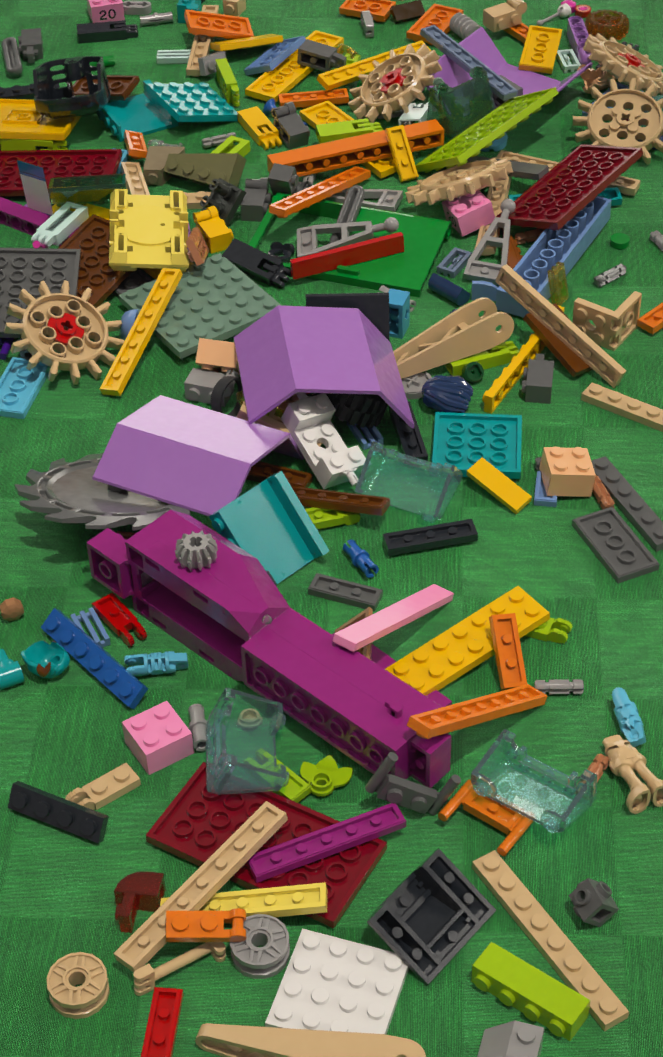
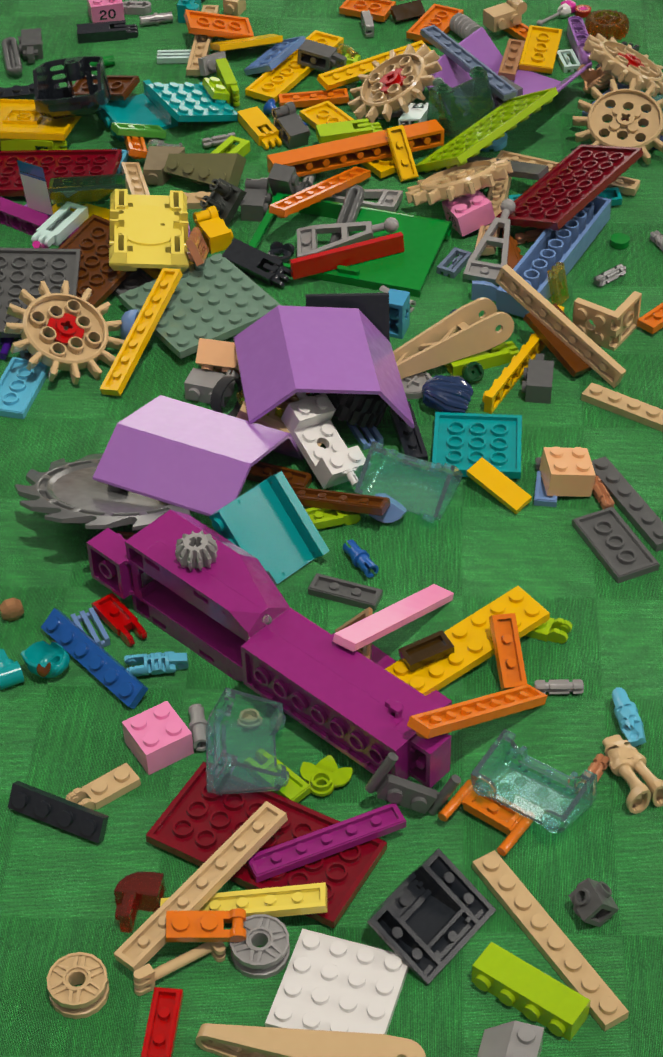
(138, 130): none -> bright green tile
(216, 88): none -> lime plate
(393, 513): none -> medium blue brick
(426, 650): none -> dark brown tile
(430, 537): black plate -> none
(448, 289): dark blue brick -> none
(511, 59): none -> medium nougat plate

